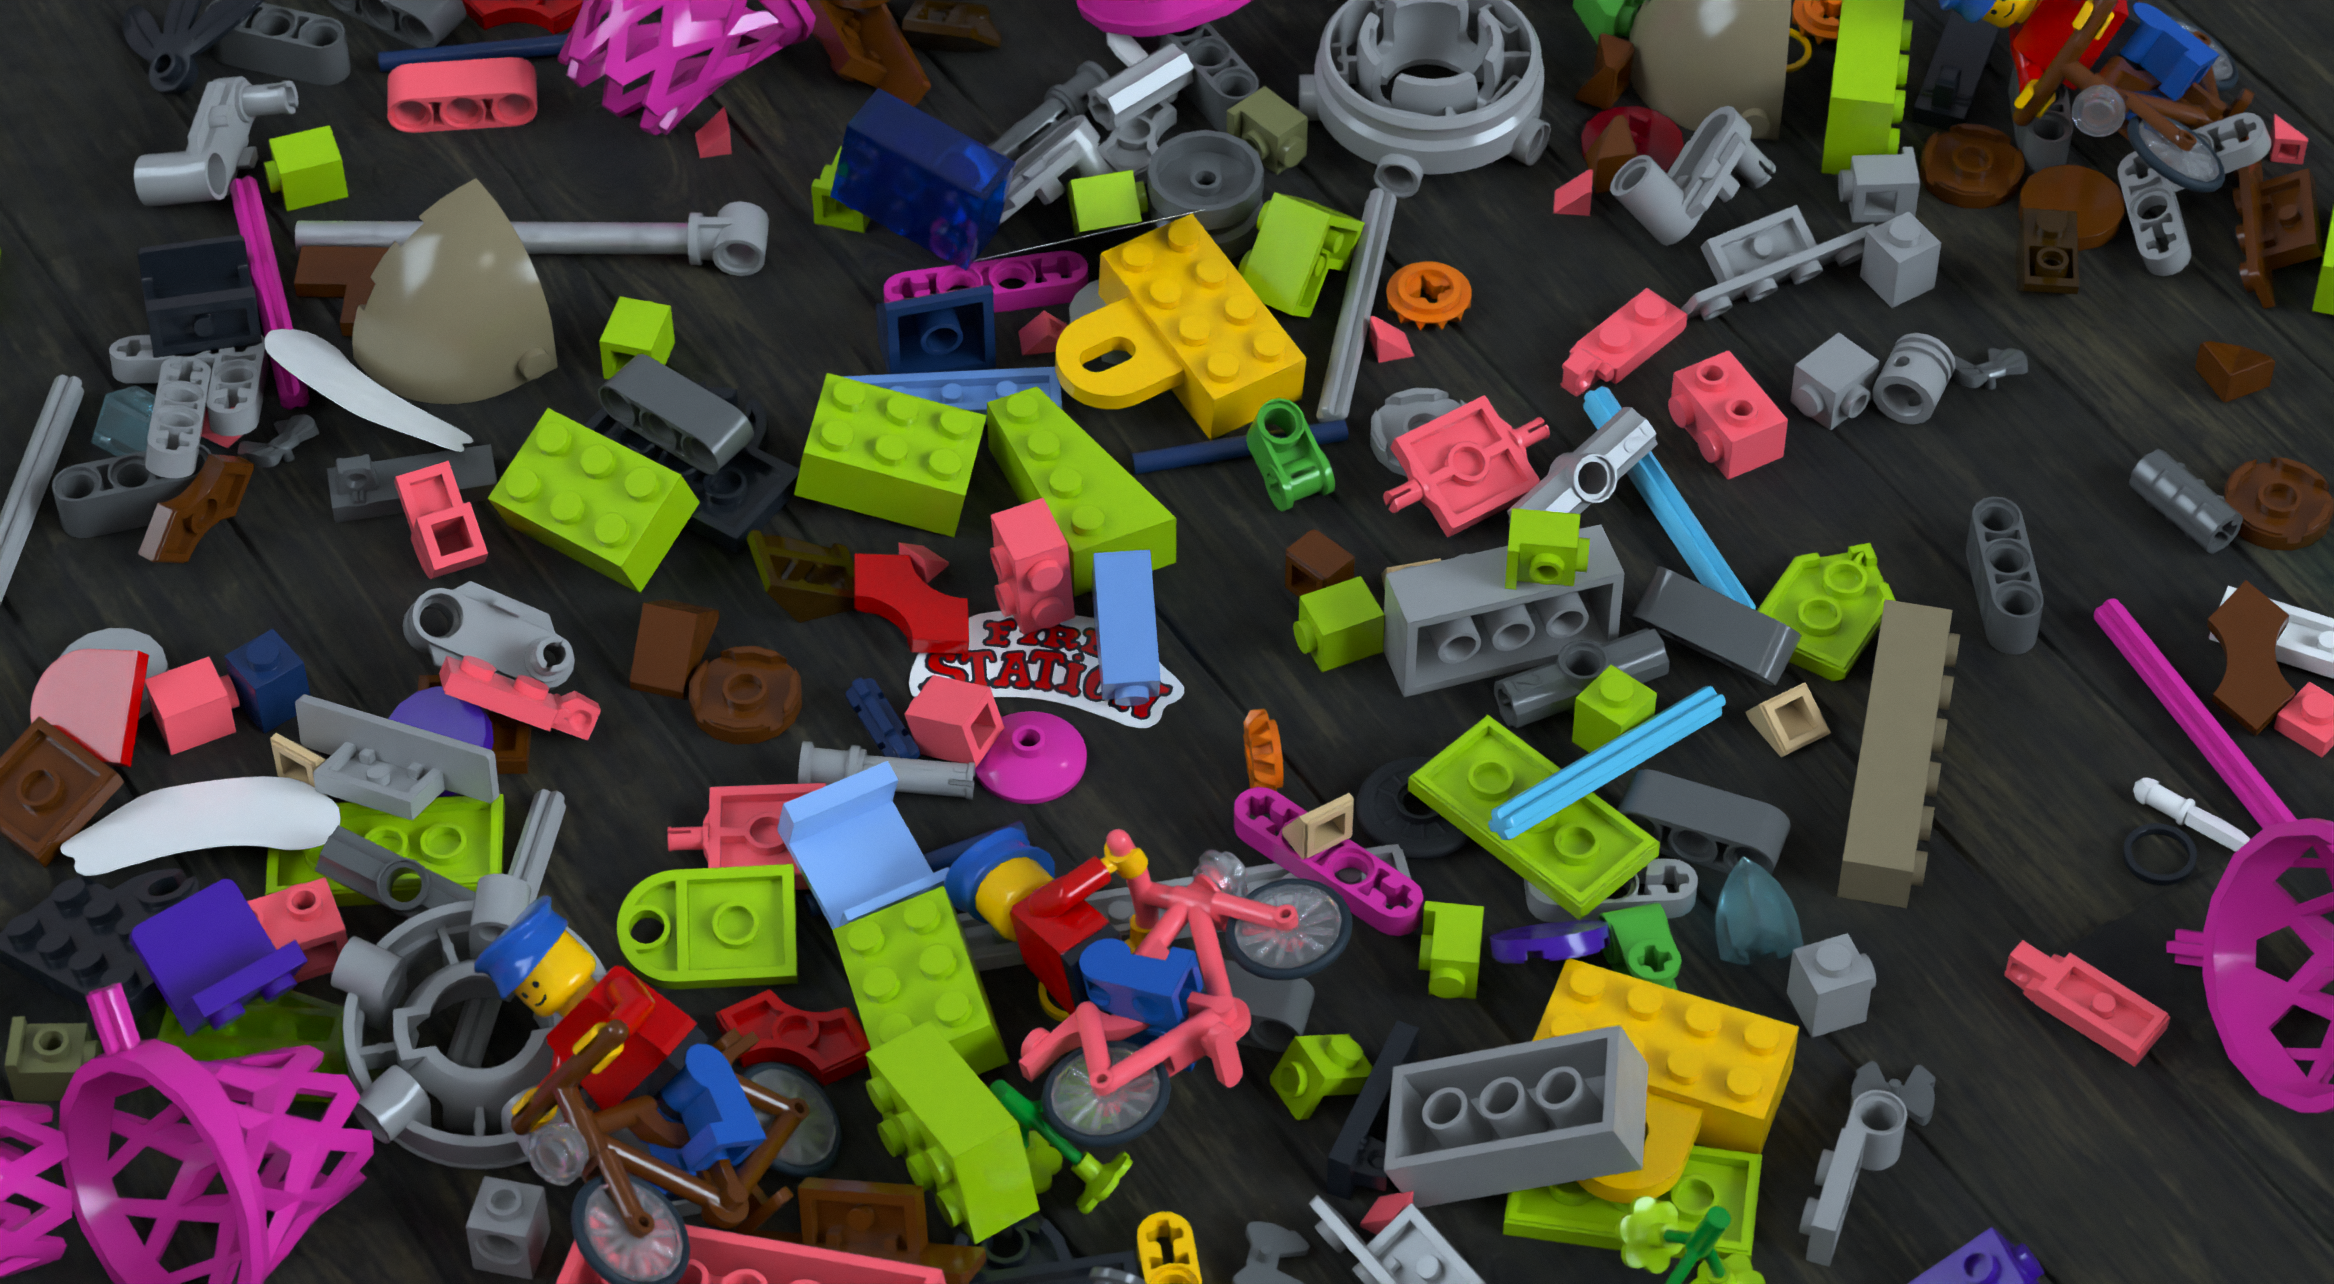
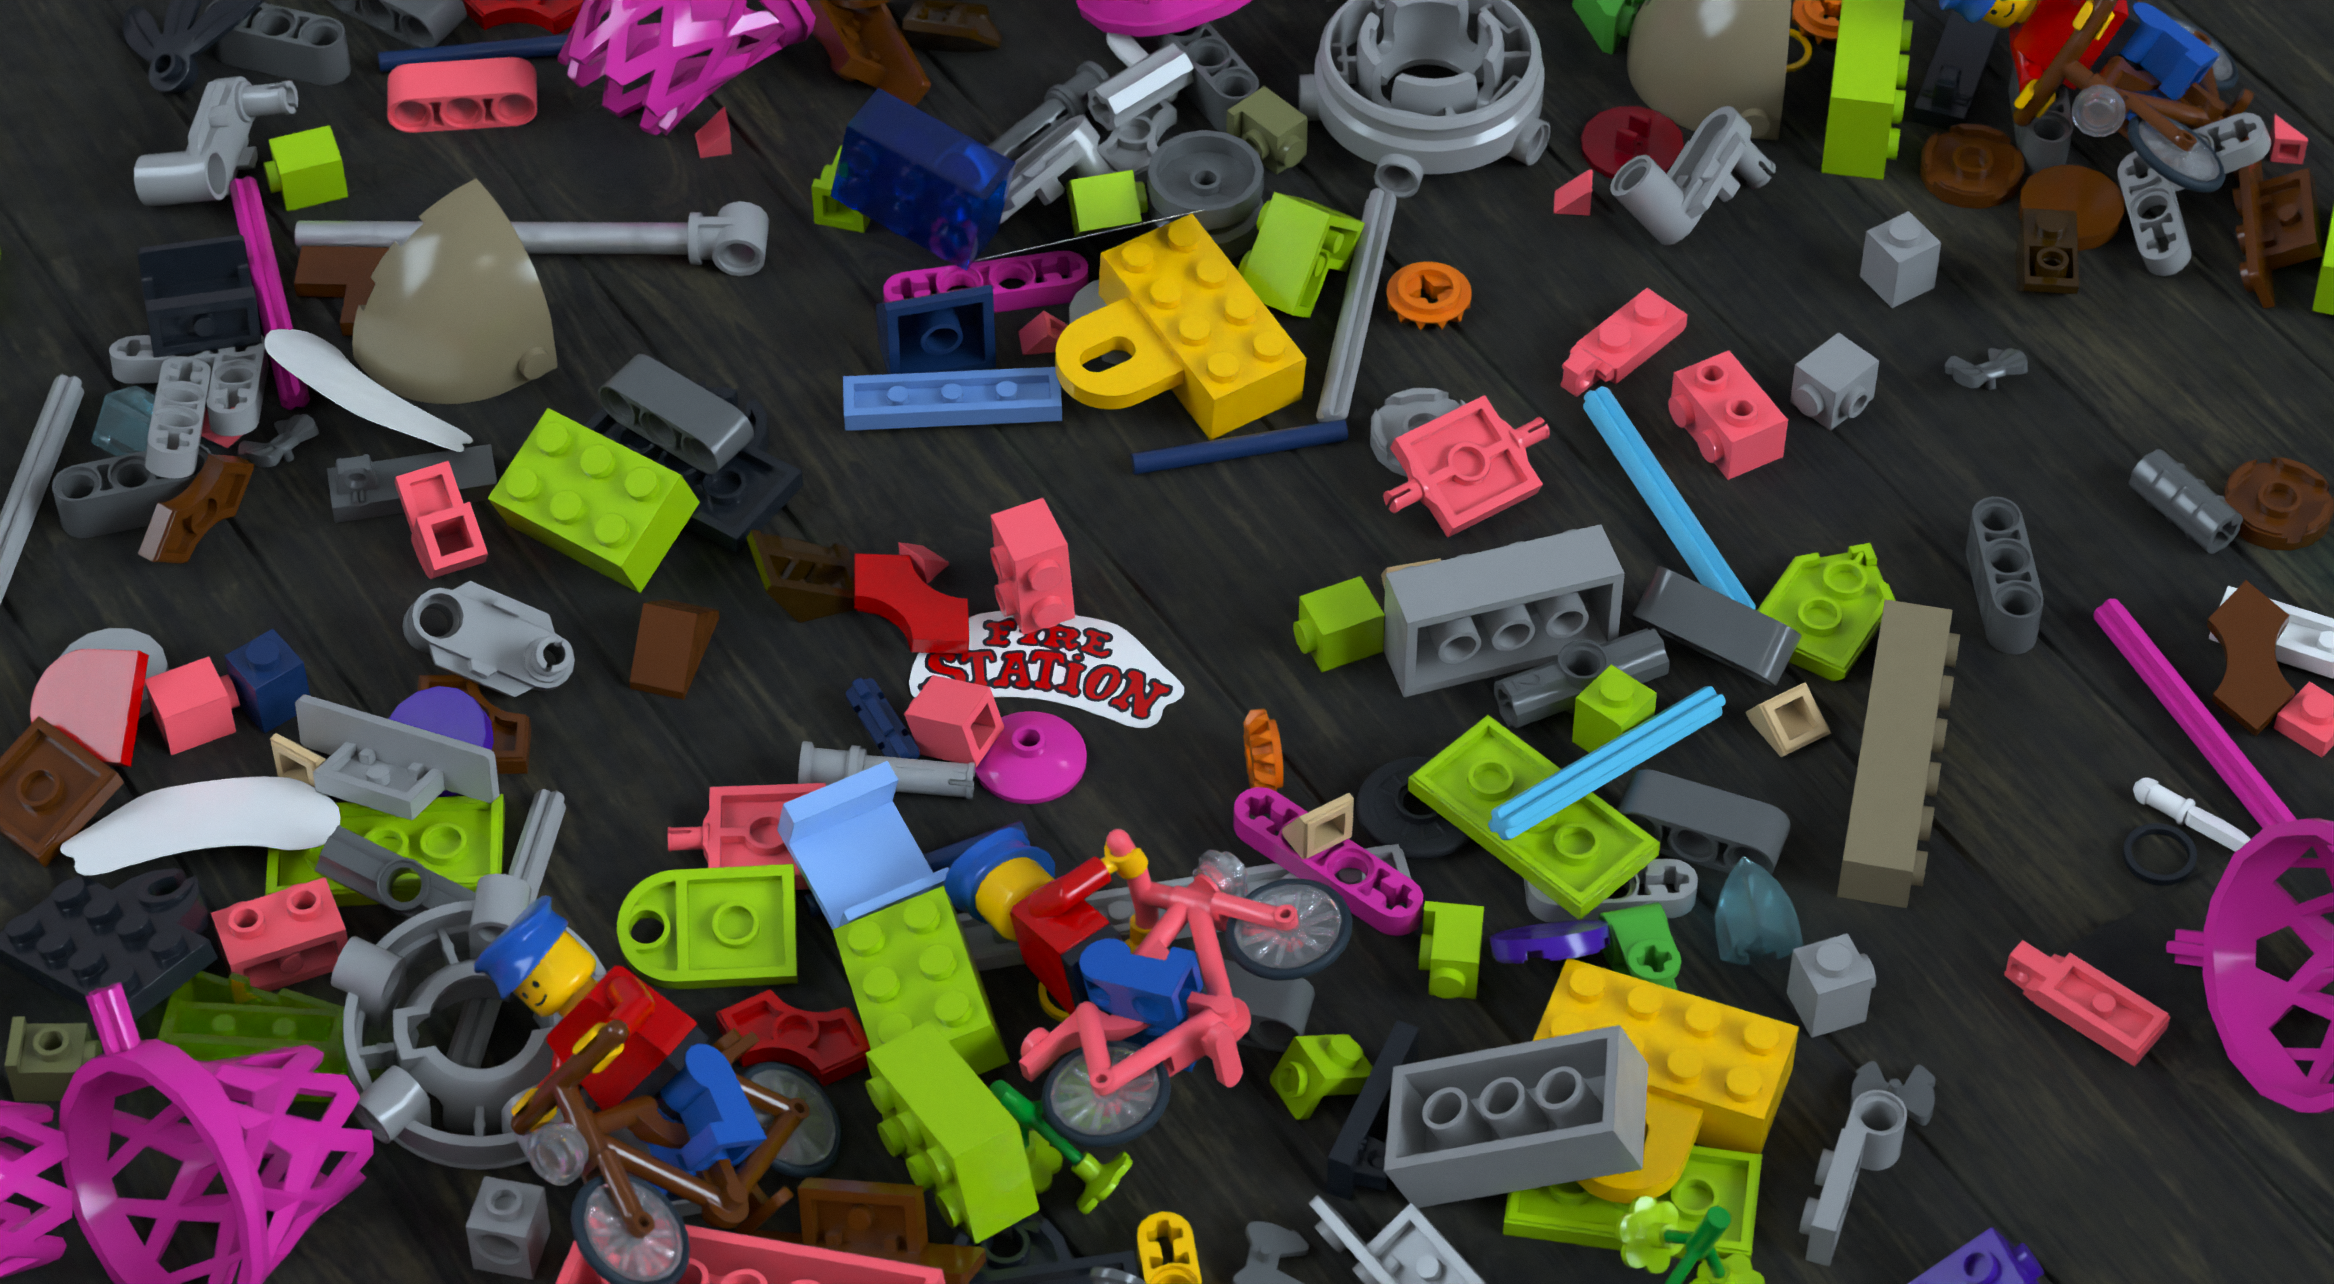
(214, 957): dark purple bracket -> none
(522, 699): coral hinge -> none
(634, 330): lime brick -> none
(745, 695): reddish brown tile -> none
(890, 455): lime brick -> none
(1083, 486): lime wedge -> none
(1125, 626): medium blue slope -> none
(1289, 465): bright green piece -> none
(1316, 564): reddish brown slope -> none
(1386, 1210): coral piece -> none
(1388, 341): coral piece -> none
(1545, 548): lime brick -> none
(1605, 458): light grey piece -> none
(1610, 72): reddish brown slope -> none
(1610, 153): reddish brown slope -> none
(1765, 253): light grey bracket -> none
(1880, 186): light grey brick -> none
(1912, 377): light grey piece -> none
(2233, 369): reddish brown slope -> none

